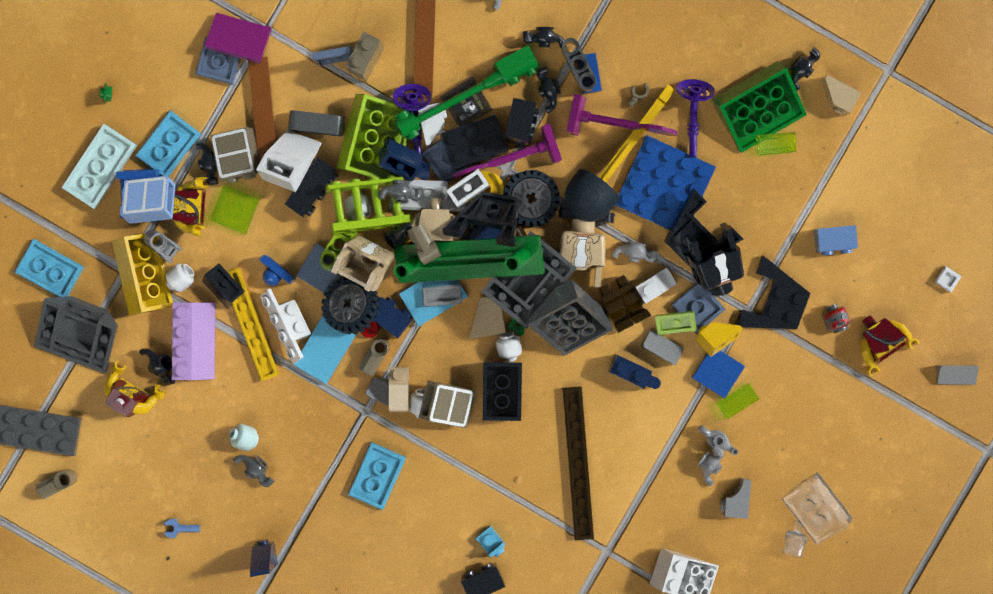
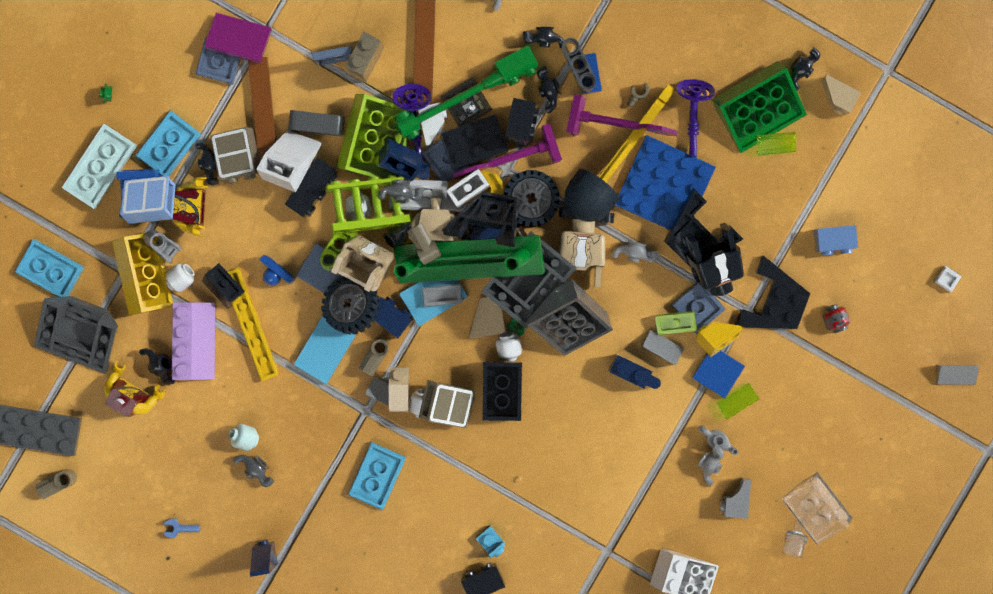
(234, 209): clear neon green tile -> none
(287, 322): white bracket -> none
(372, 331): red tile -> none
(578, 463): dark brown tile -> none
(623, 298): dark brown hips -> none
(655, 285): white arch -> none
(883, 340): torso -> none

